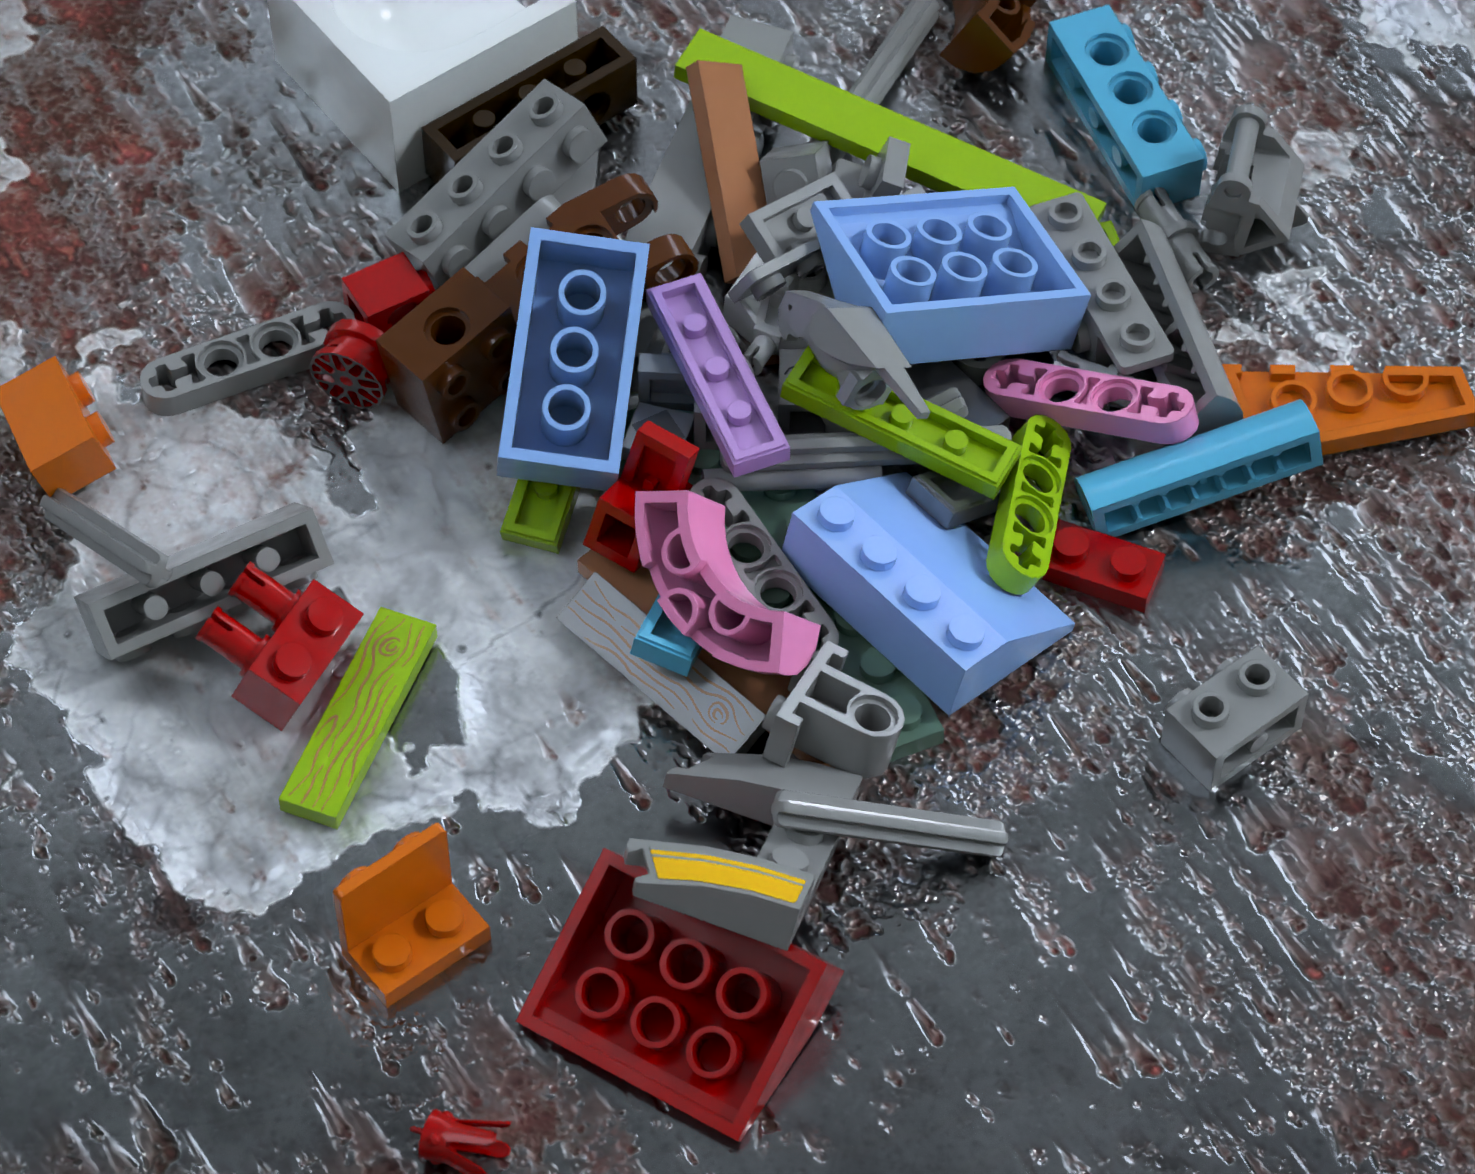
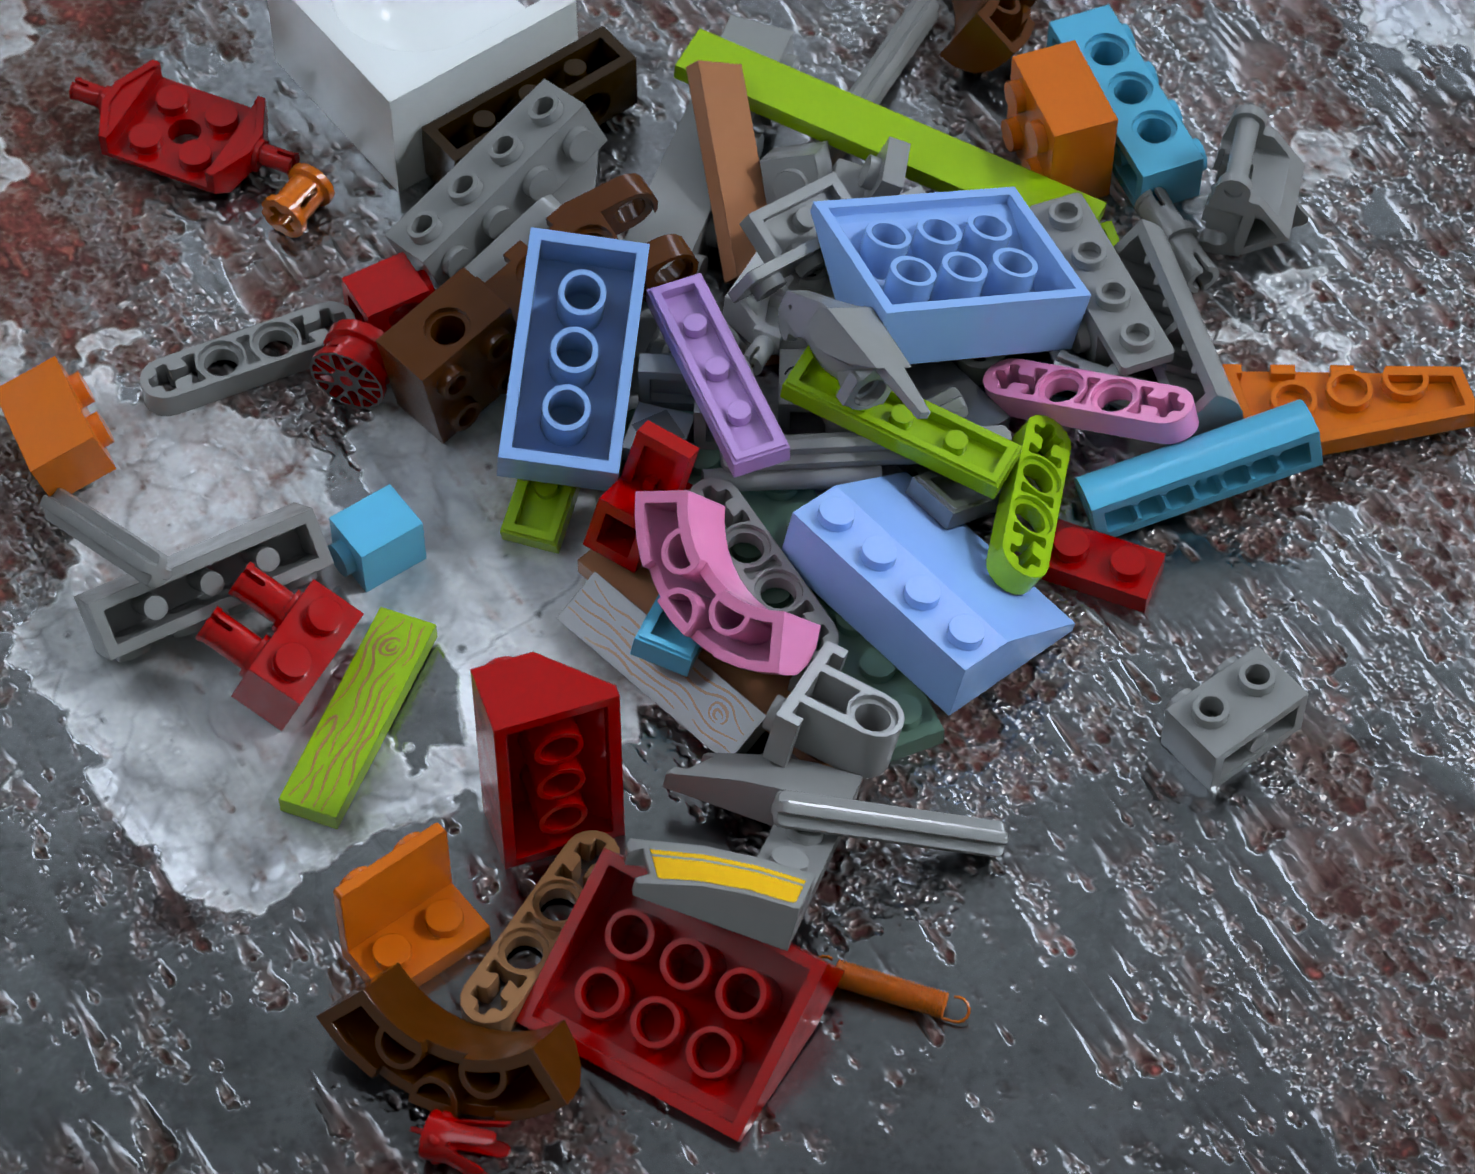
(148, 112): none -> red plate
(297, 200): none -> orange bush
(376, 538): none -> medium azure brick
(447, 1061): none -> reddish brown brick
(531, 929): none -> medium nougat beam
(546, 754): none -> red slope
(895, 990): none -> orange piece
(1060, 119): none -> orange brick

